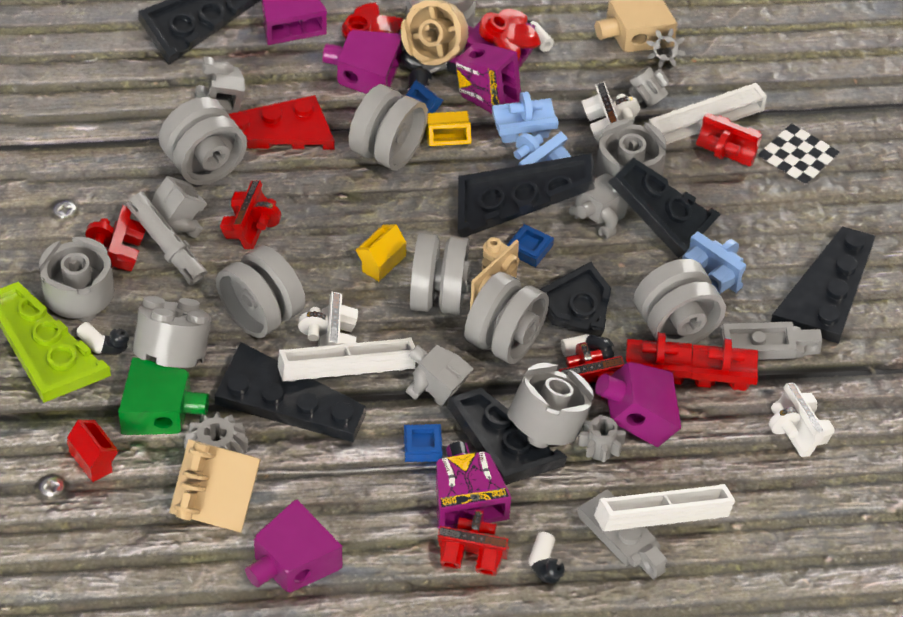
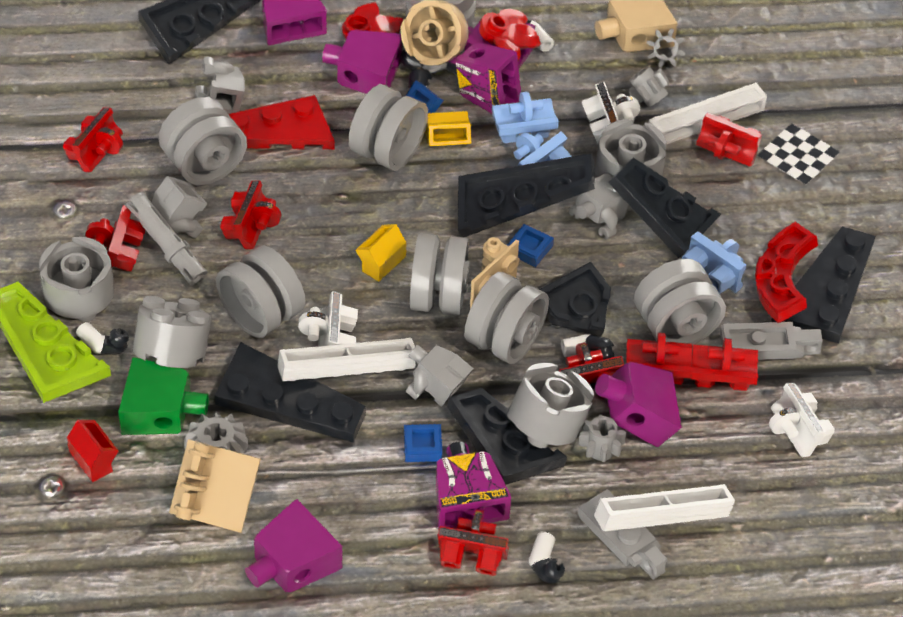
(98, 137): none -> red hips
(776, 269): none -> red tile

